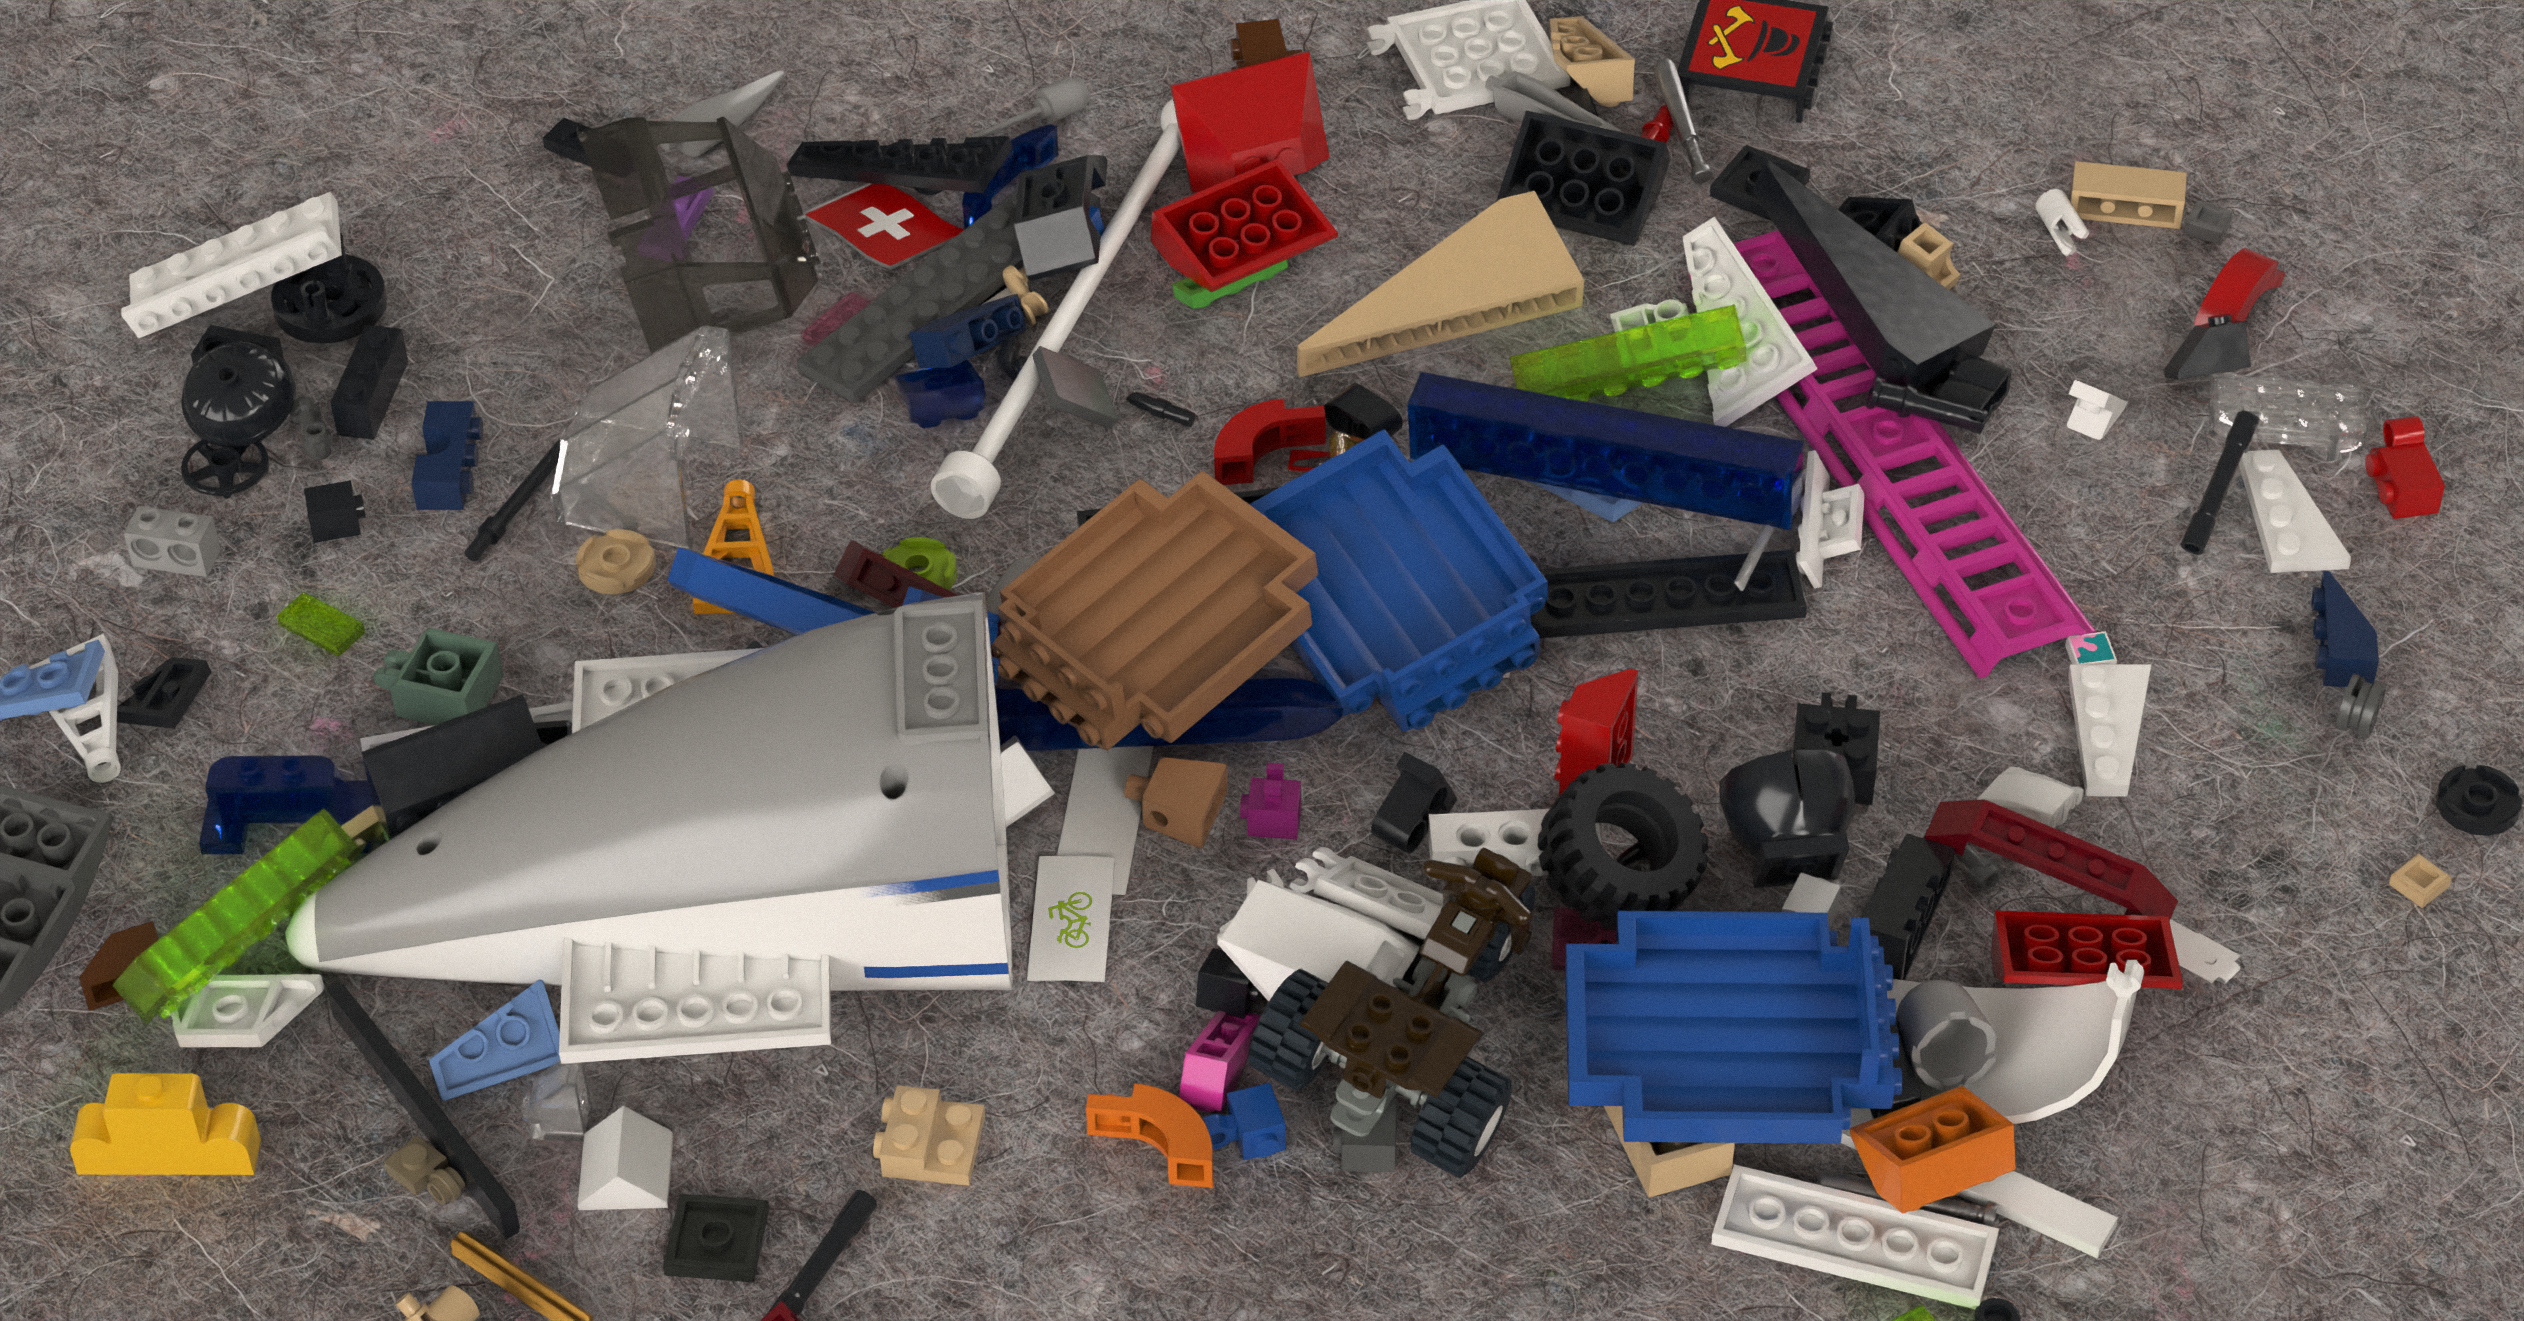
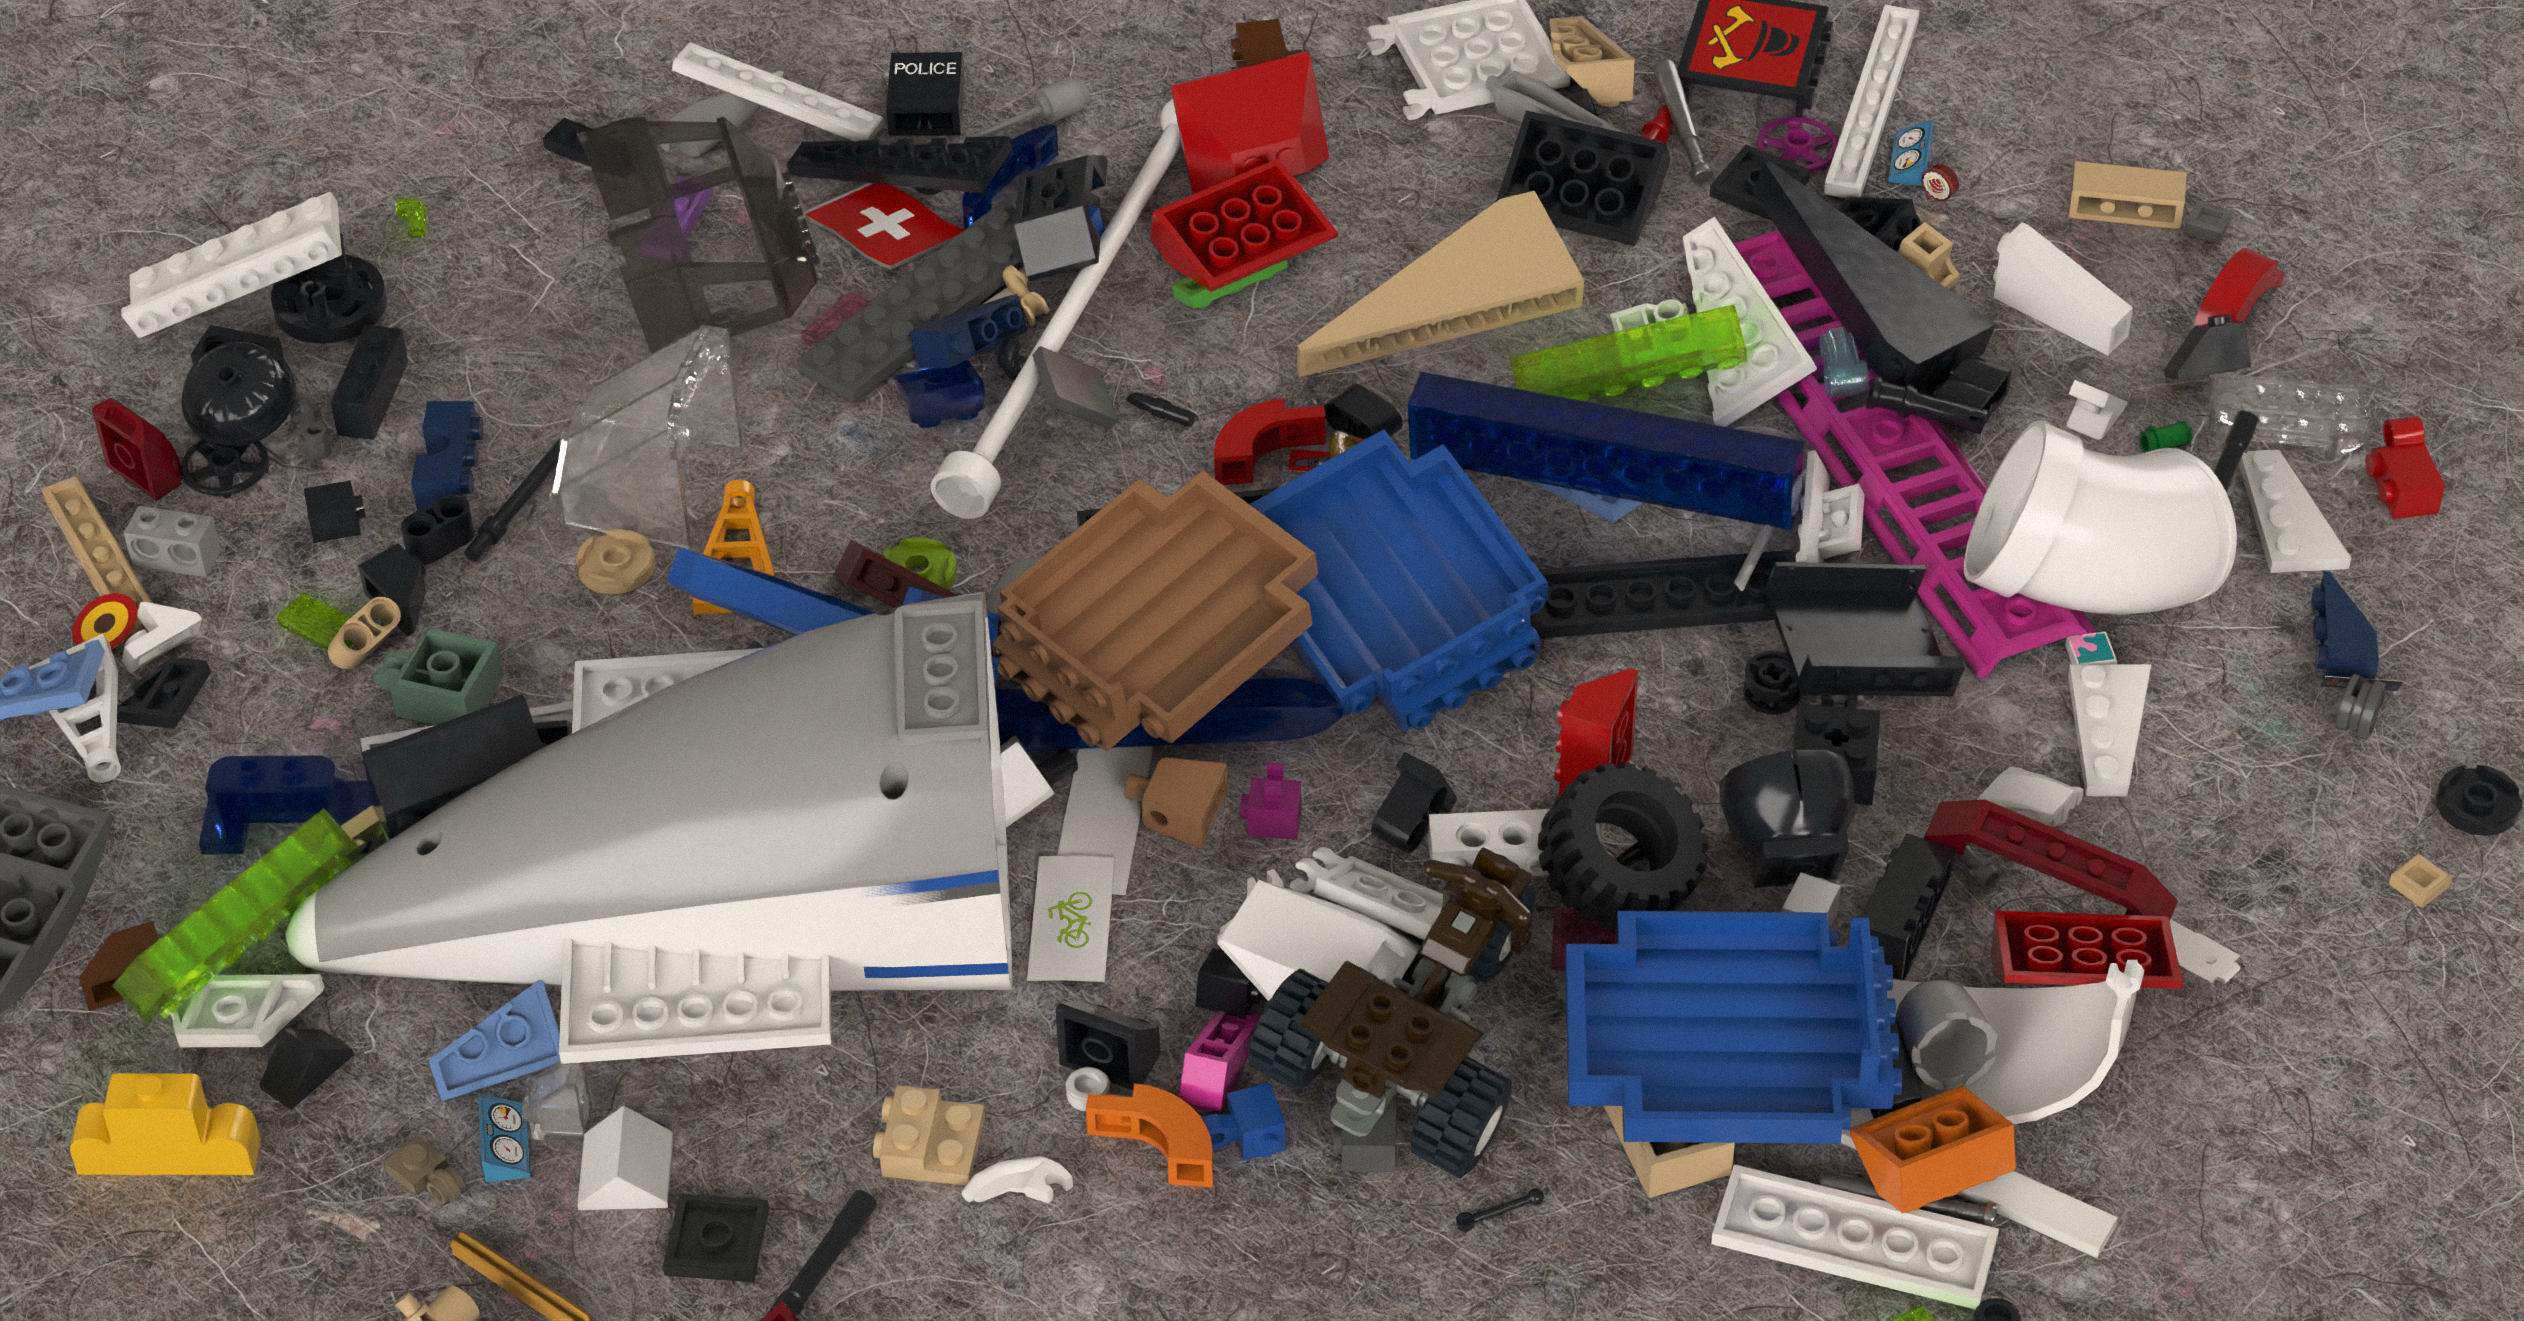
(94, 542): none -> tan tile
(107, 615): none -> sticker
(137, 449): none -> dark red slope
(166, 630): none -> white slope
(302, 1064): none -> black slope
(364, 633): none -> tan beam
(399, 578): none -> black slope
(416, 213): none -> clear neon green arm
(424, 1110): black tile -> none
(438, 528): none -> black beam
(503, 1139): none -> slope
(777, 93): none -> white tile
(925, 94): none -> black brick
(1018, 1175): none -> white piece
(1058, 766): none -> black pin
(1085, 1082): none -> white tile
(1106, 1041): none -> black slope
(1466, 1220): none -> black hinge
(1771, 681): none -> black wheel
(1800, 142): none -> magenta wheel
(1842, 368): none -> clear light blue piece
(1858, 630): none -> black panel
(1871, 102): none -> white plate
(1911, 153): none -> slope
(1940, 182): none -> tile
(2058, 291): none -> white slope
(2061, 219): white hinge -> none
(2101, 527): none -> white cylinder
(2165, 437): none -> green pin
(2342, 682): none -> black sticker

